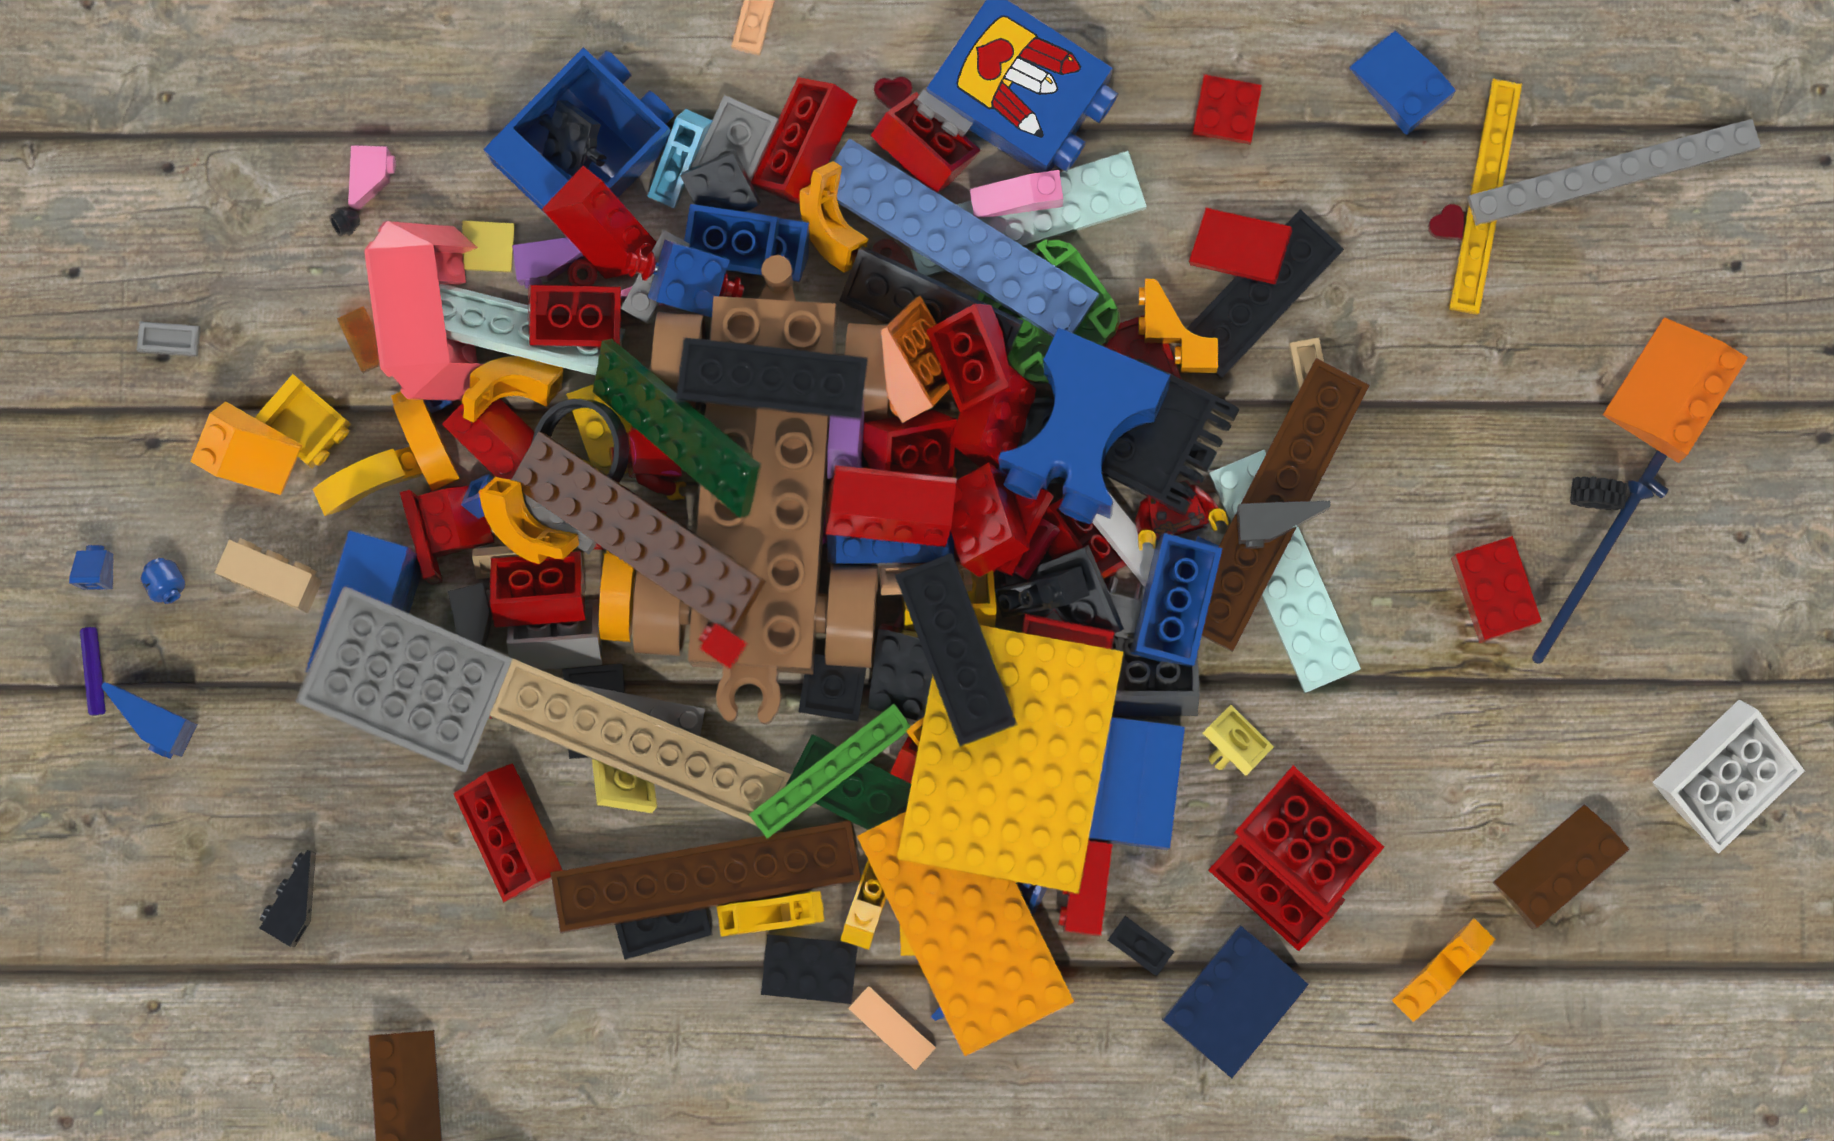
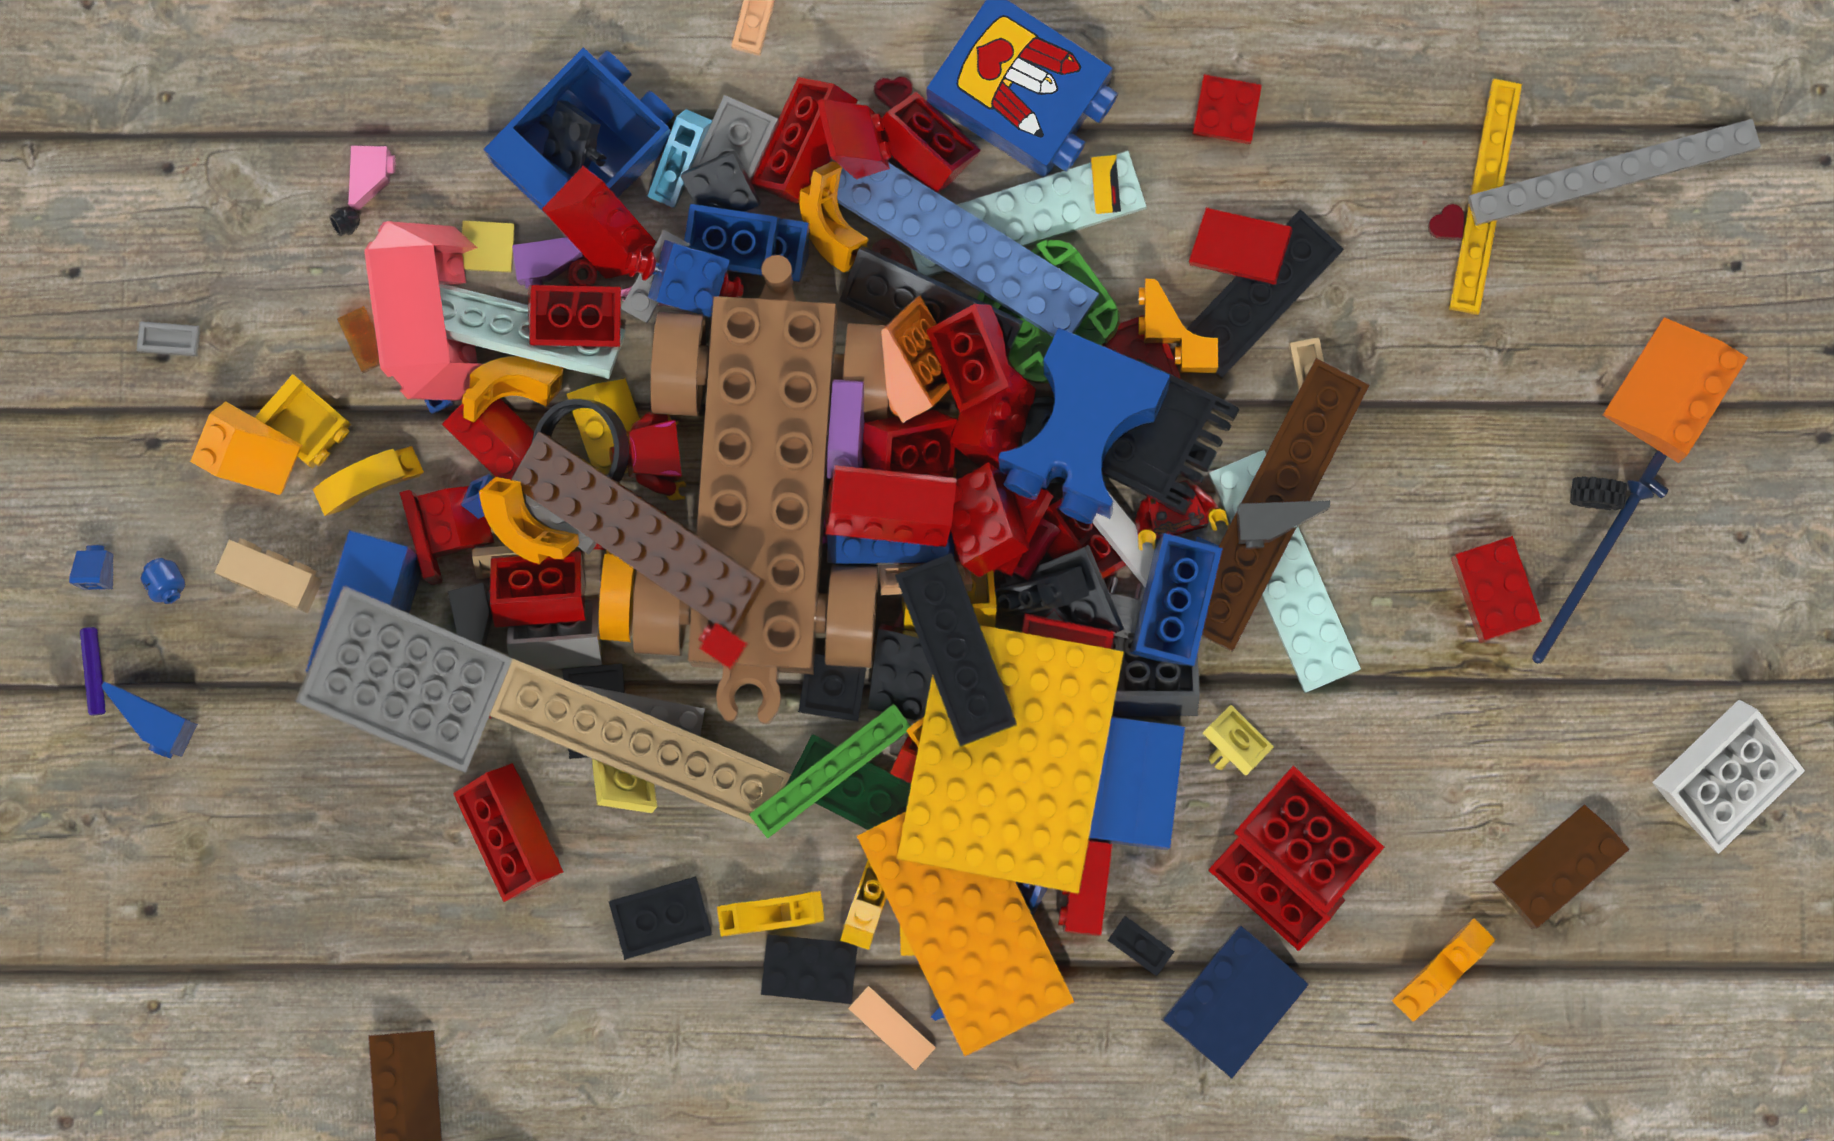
(293, 907): black slope -> none
(425, 441): light orange arch -> none
(676, 428): dark green plate -> none
(705, 877): reddish brown plate -> none
(772, 378): black plate -> none
(854, 137): none -> red slope
(932, 107): light grey plate -> none
(1018, 195): bright pink slope -> none
(1105, 184): none -> yellow sticker
(1403, 81): blue slope -> none

